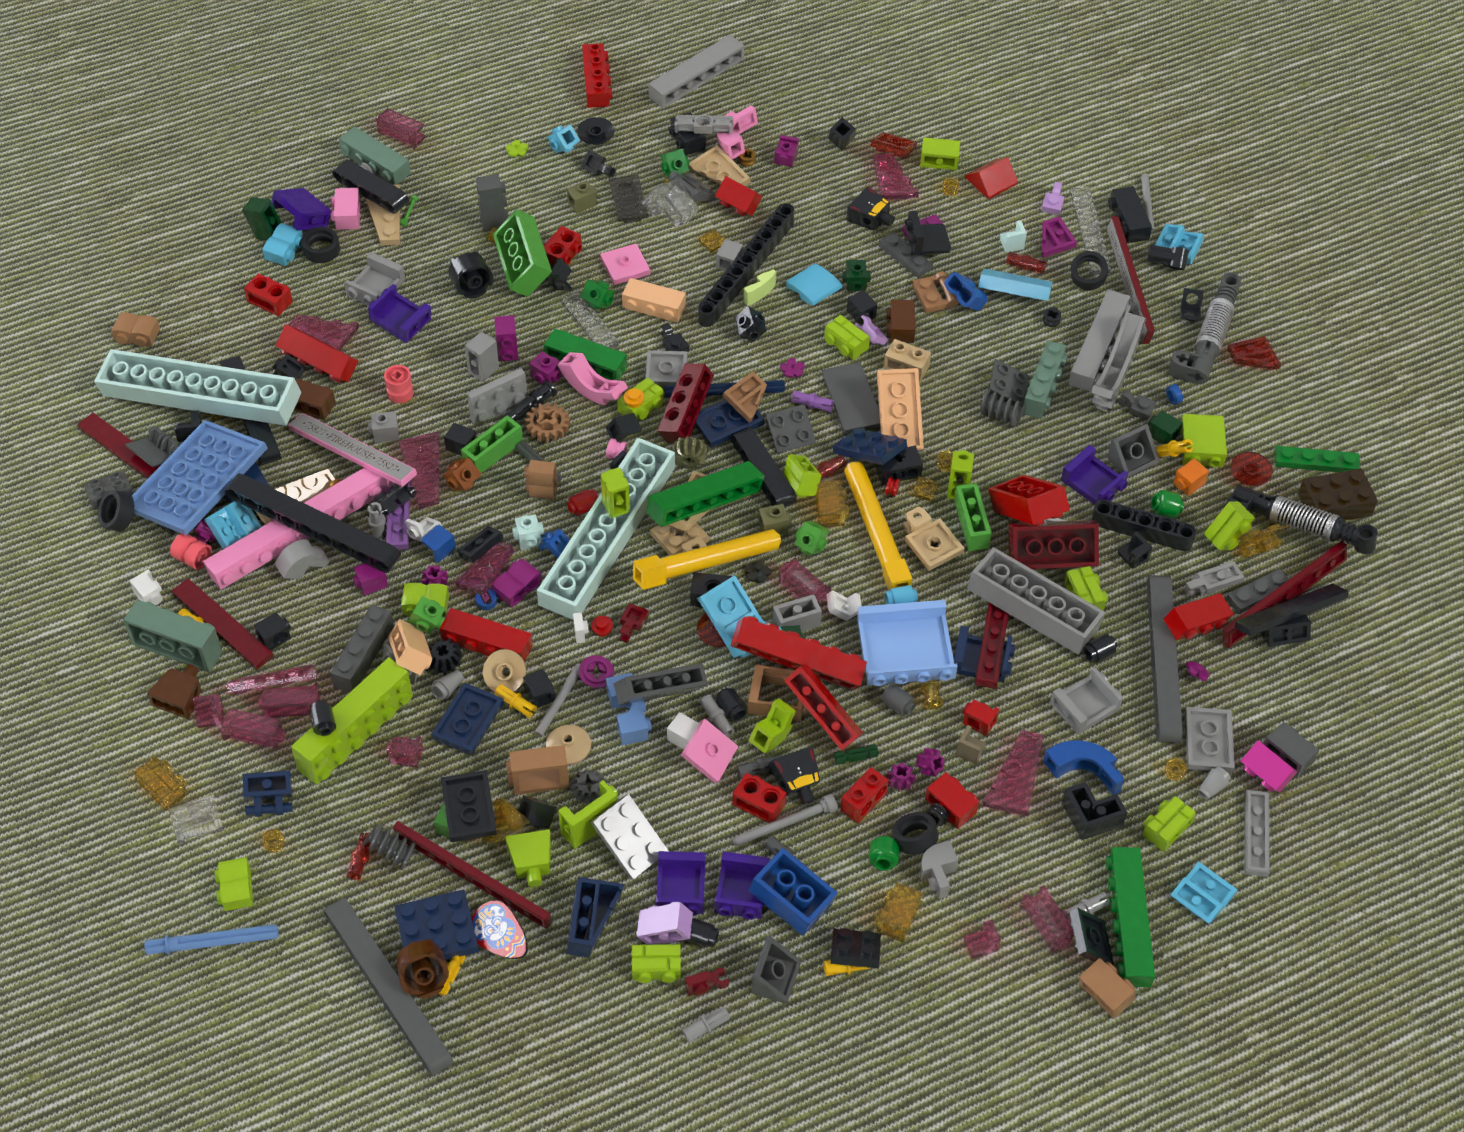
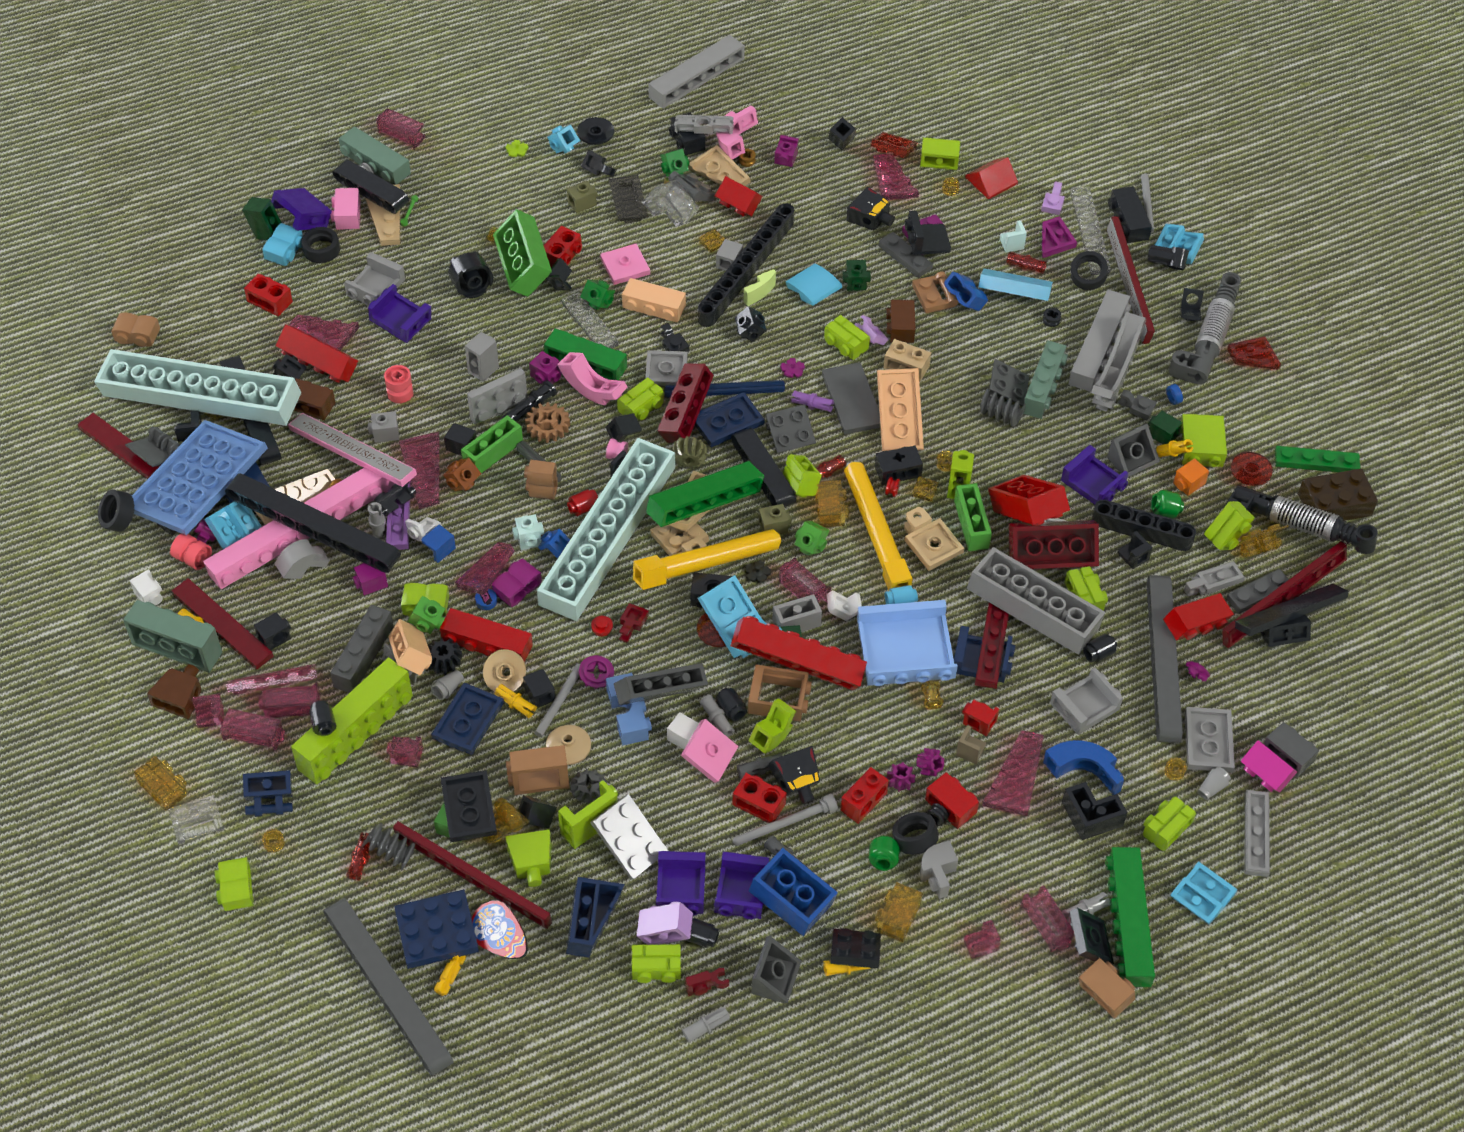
(98, 487): dark grey hinge -> none
(211, 939): medium blue axle -> none
(422, 969): reddish brown brick -> none
(434, 575): magenta gear -> none
(480, 544): black plate -> none
(491, 201): dark grey brick -> none
(506, 338): magenta brick -> none
(580, 627): white plate -> none
(596, 75): red brick -> none
(615, 492): lime brick -> none
(634, 398): light orange plate -> none
(746, 395): medium nougat wing -> none
(823, 706): red brick -> none
(856, 754): dark green axle -> none
(861, 304): black panel -> none
(869, 446): dark blue plate -> none
(898, 700): dark grey brick -> none

